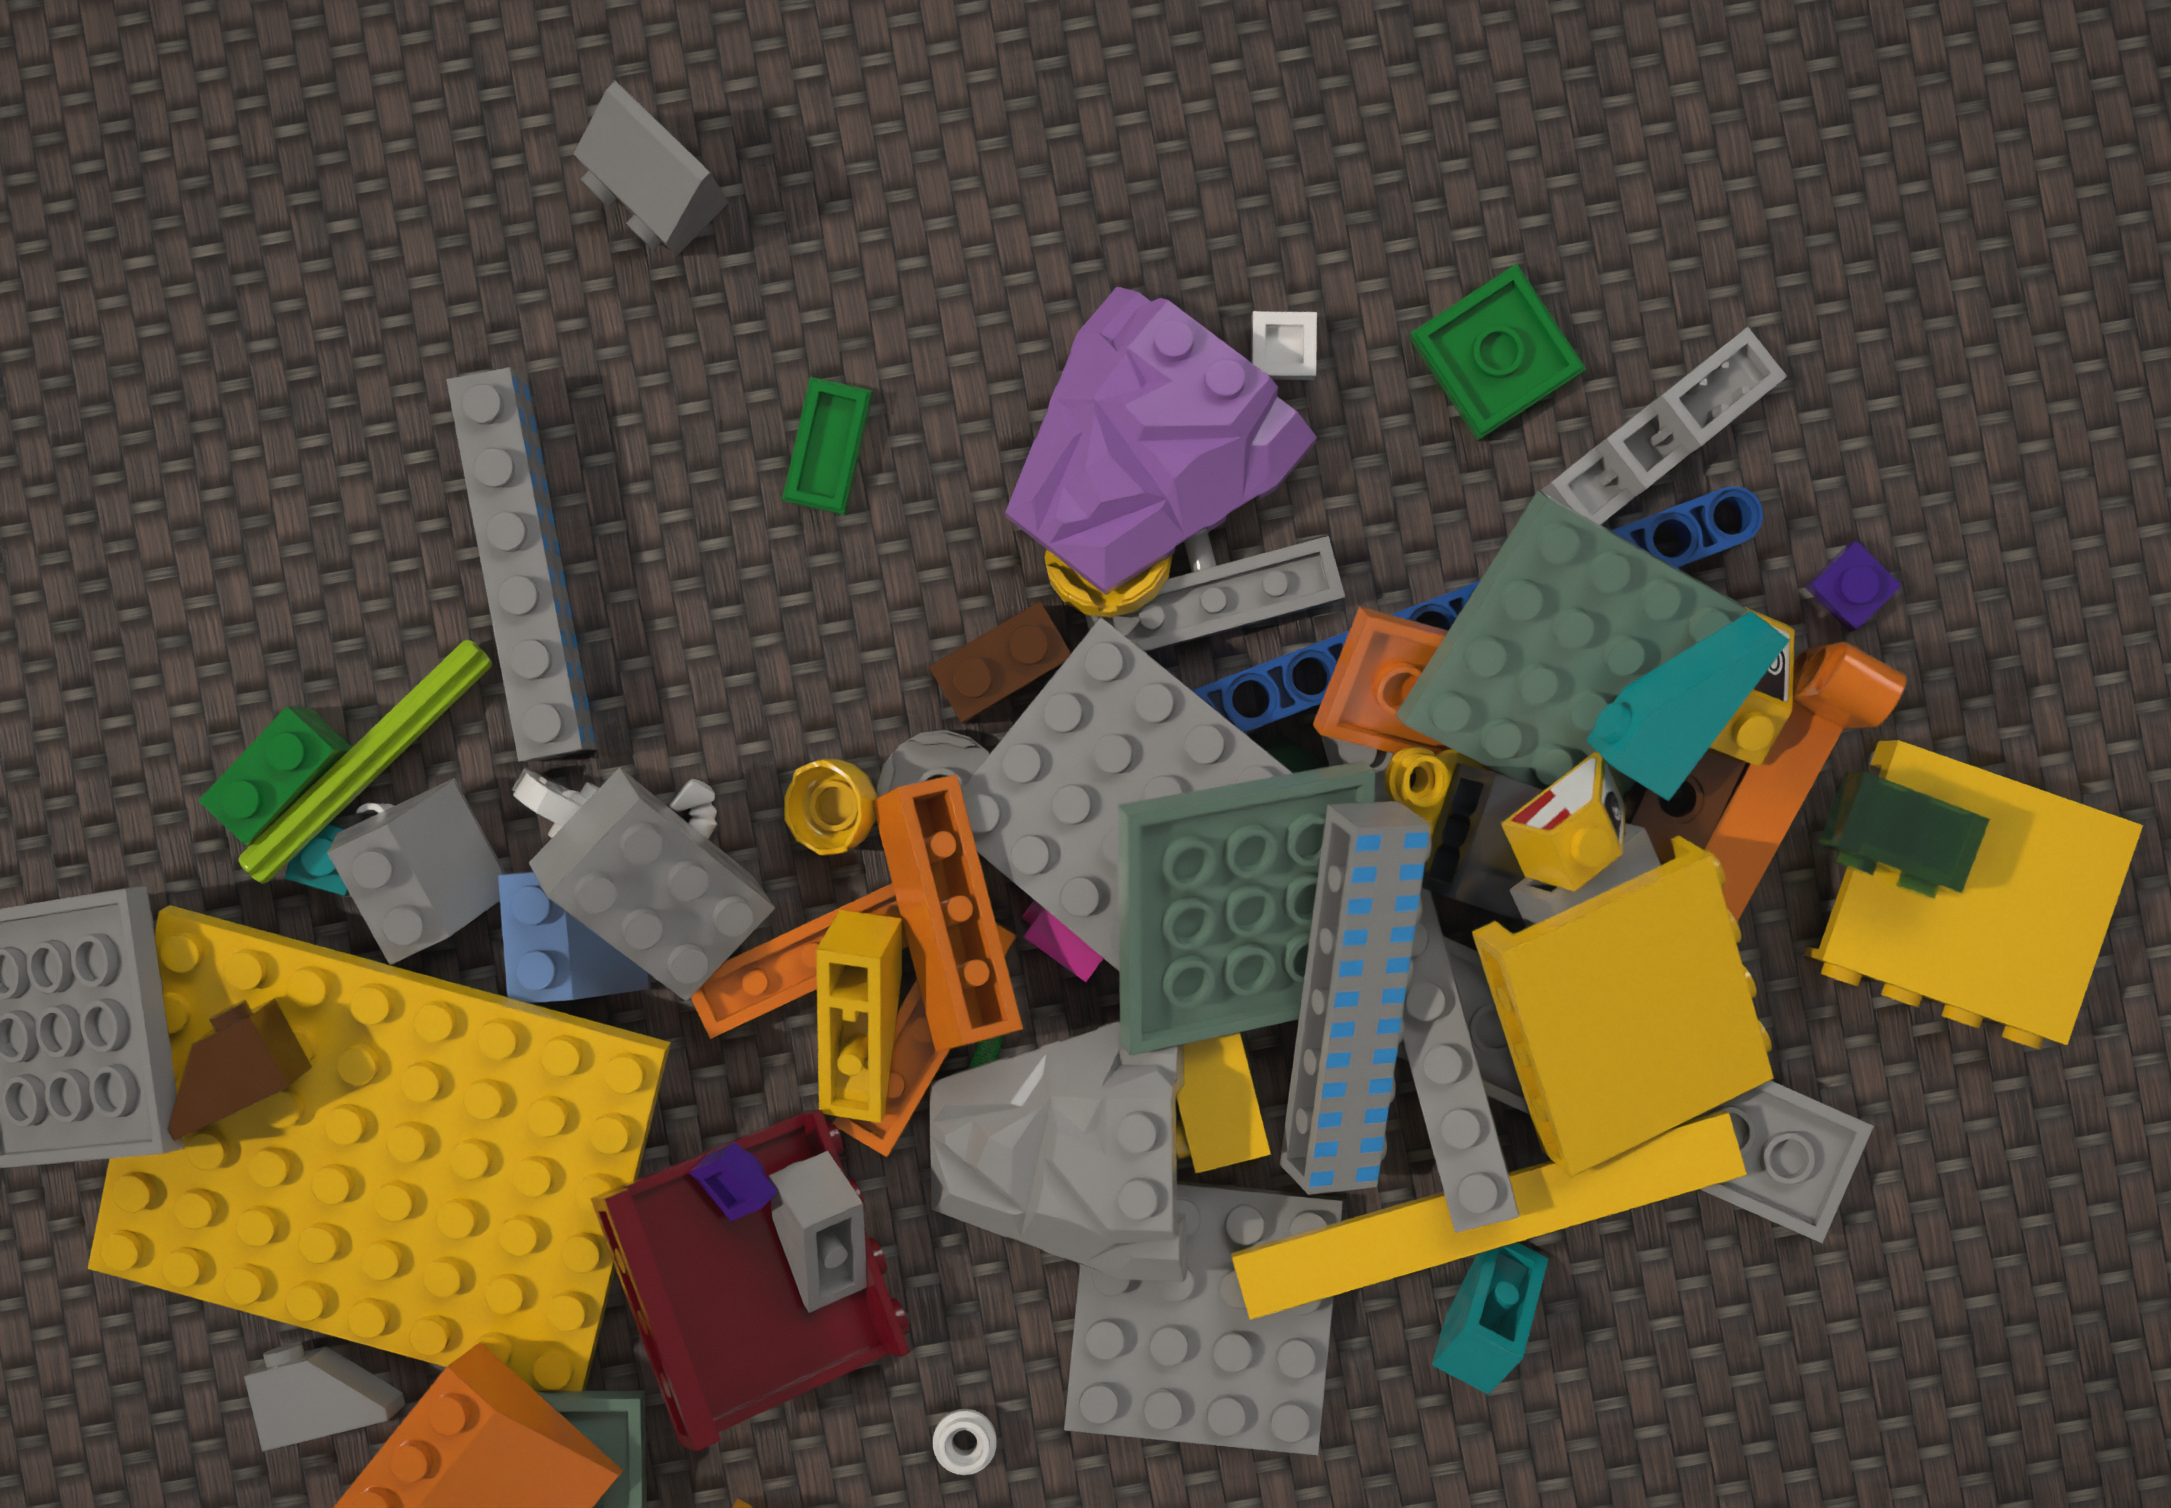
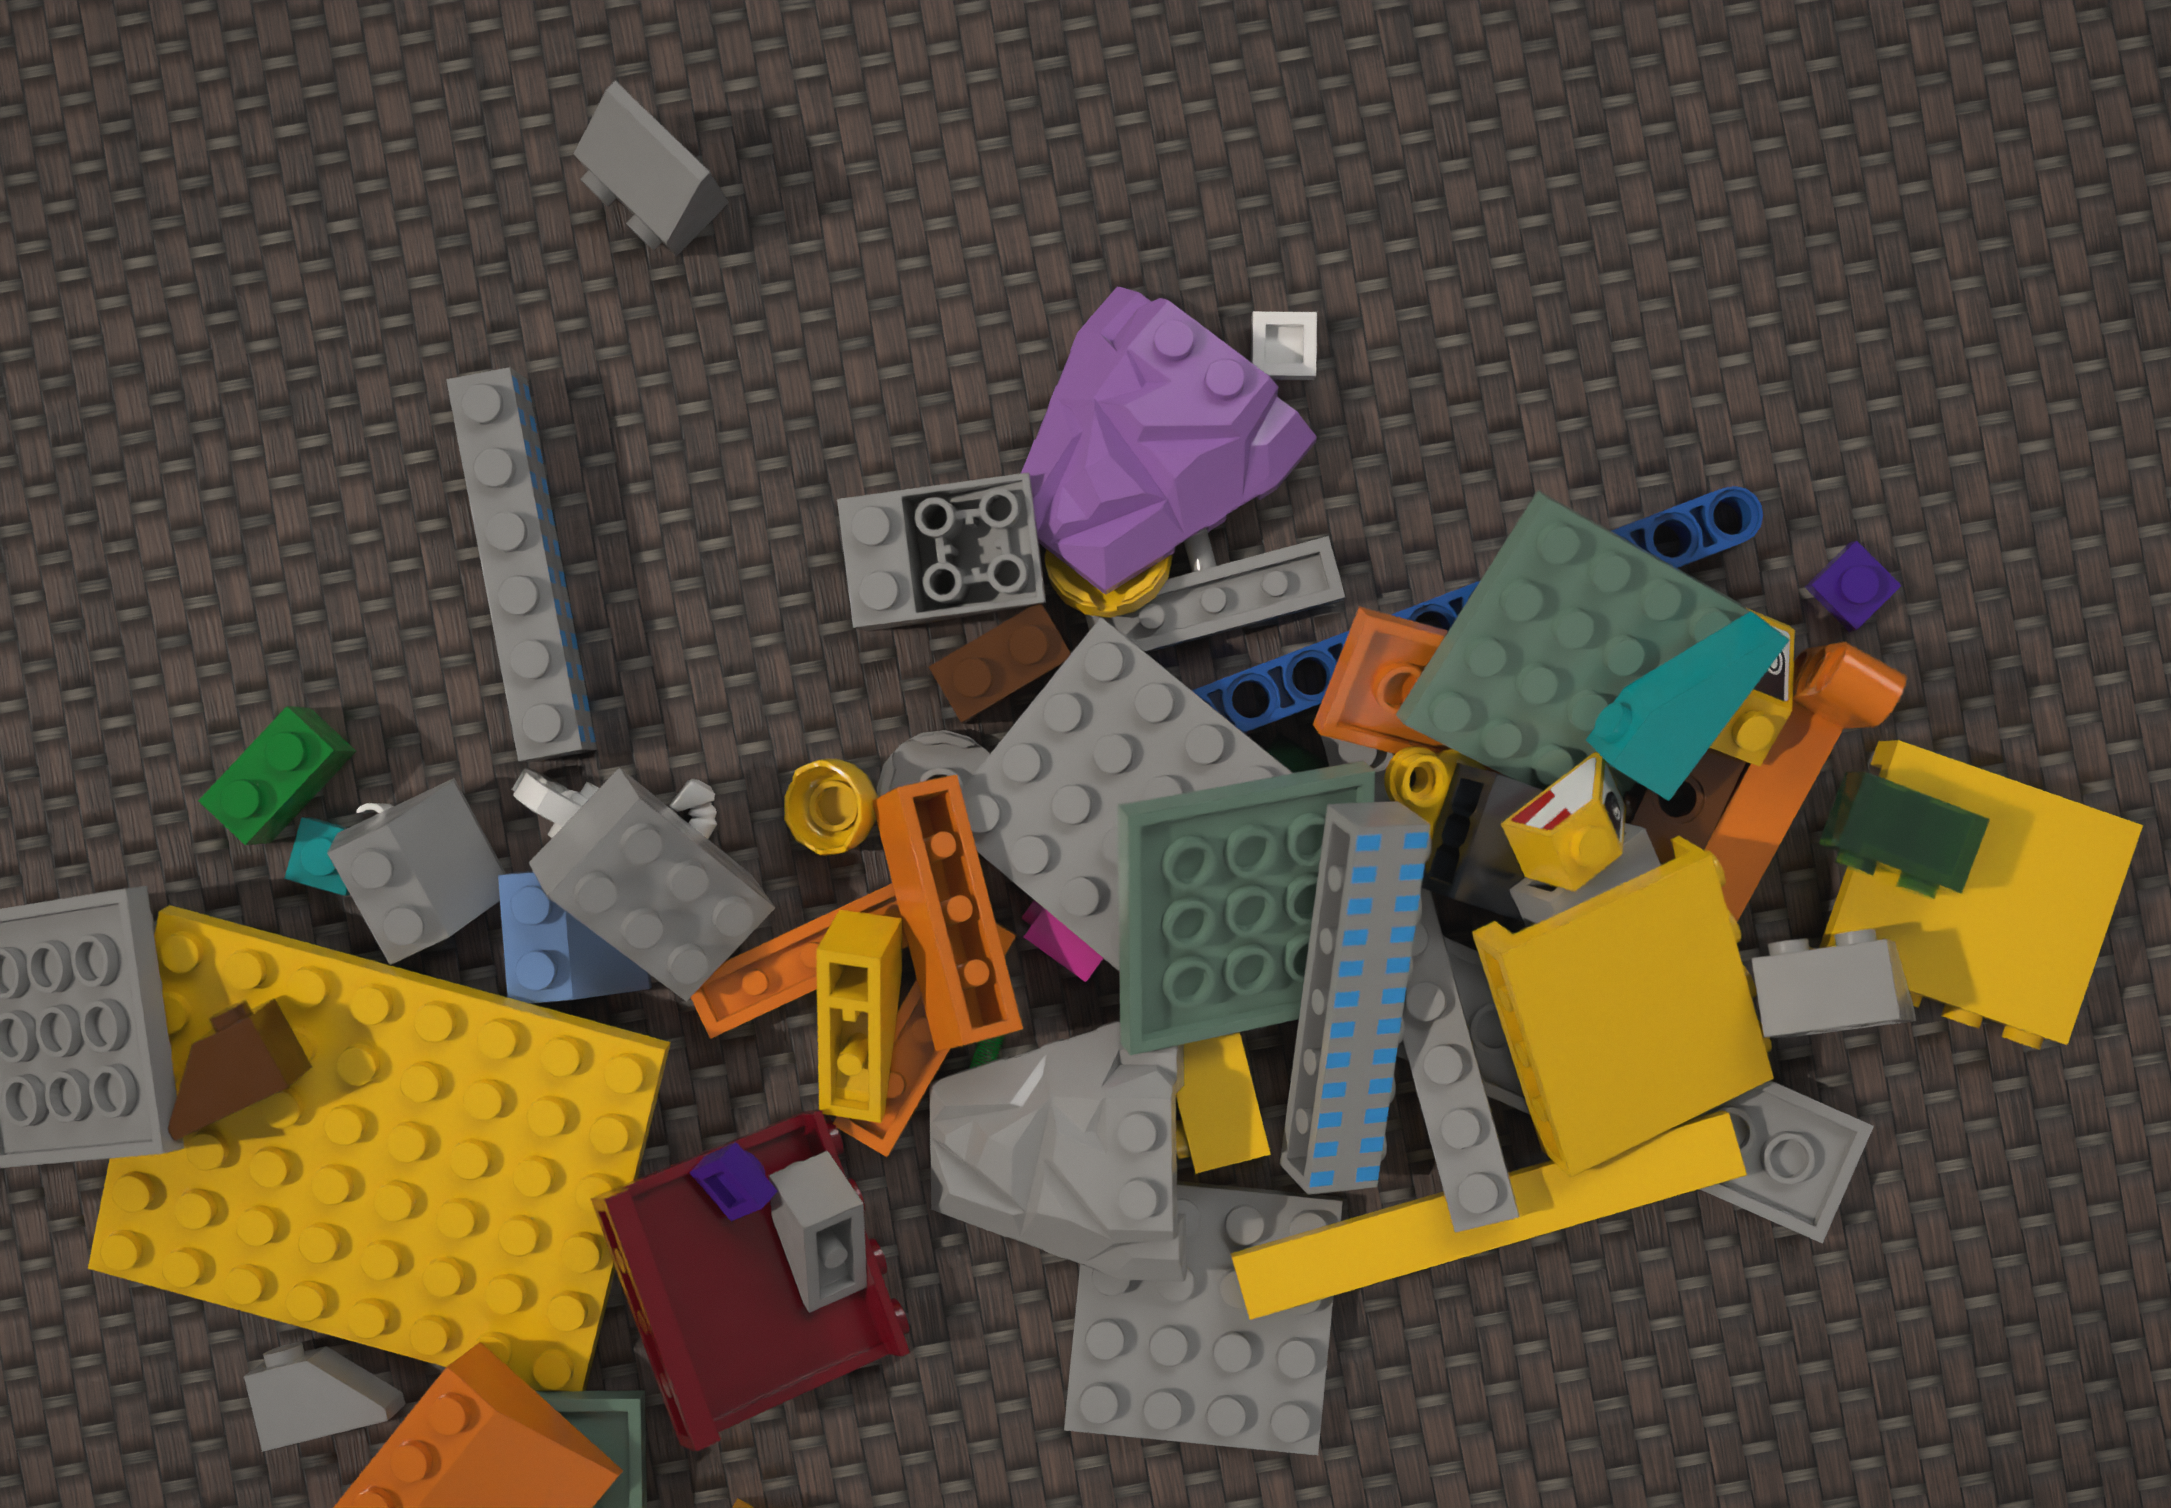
(365, 761): lime axle -> none
(827, 446): green tile -> none
(941, 552): none -> light grey slope
(964, 1461): white plate -> none
(1491, 1316): teal slope -> none
(1496, 352): green tile -> none
(1668, 429): light grey slope -> none
(1831, 987): none -> light grey slope

